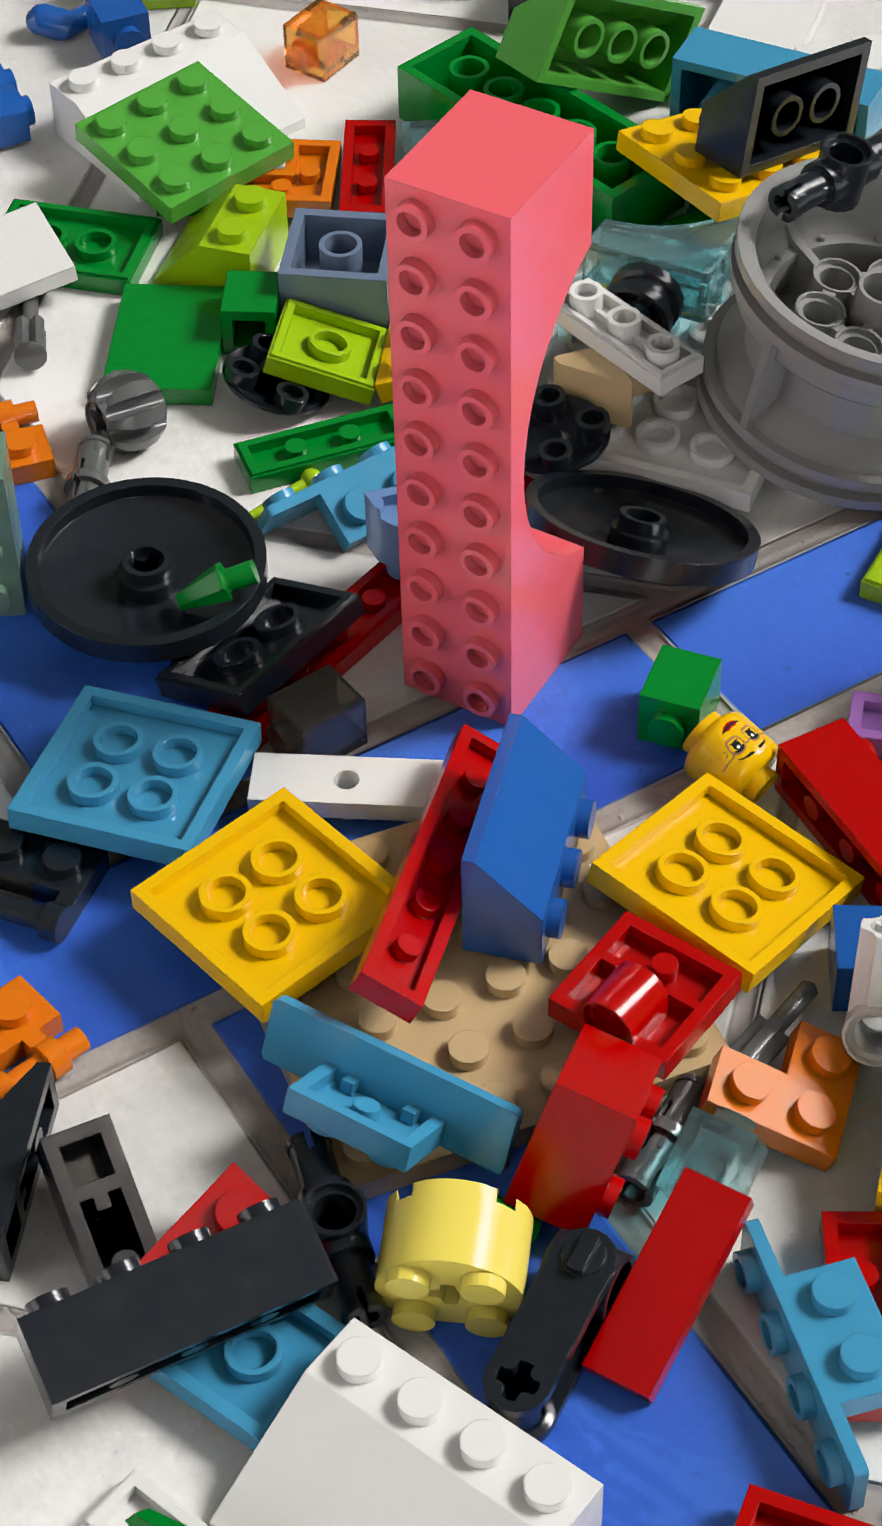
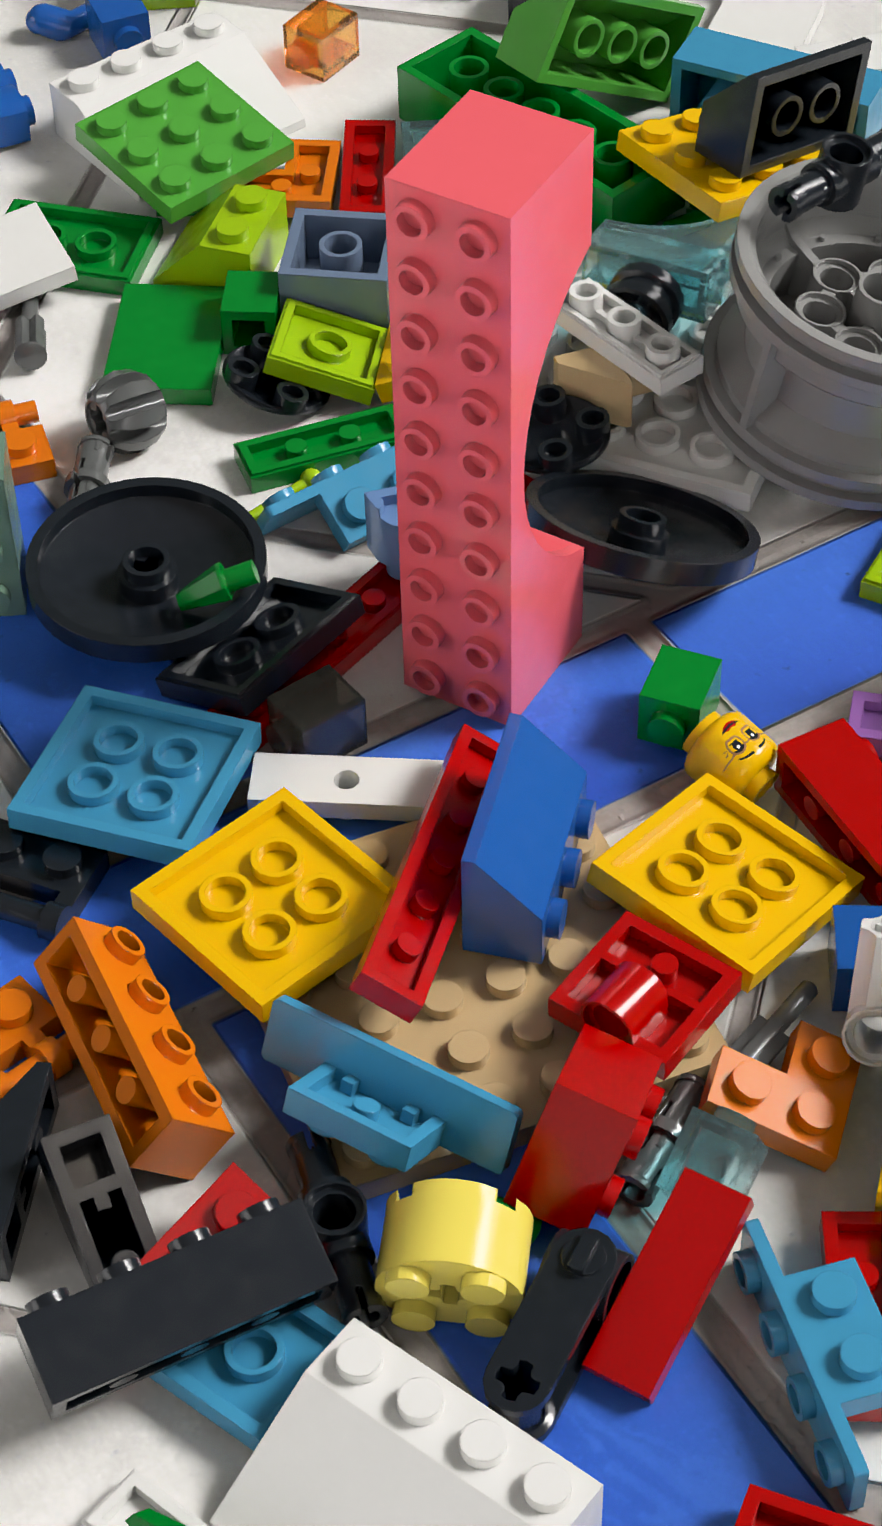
(133, 1049): none -> orange brick

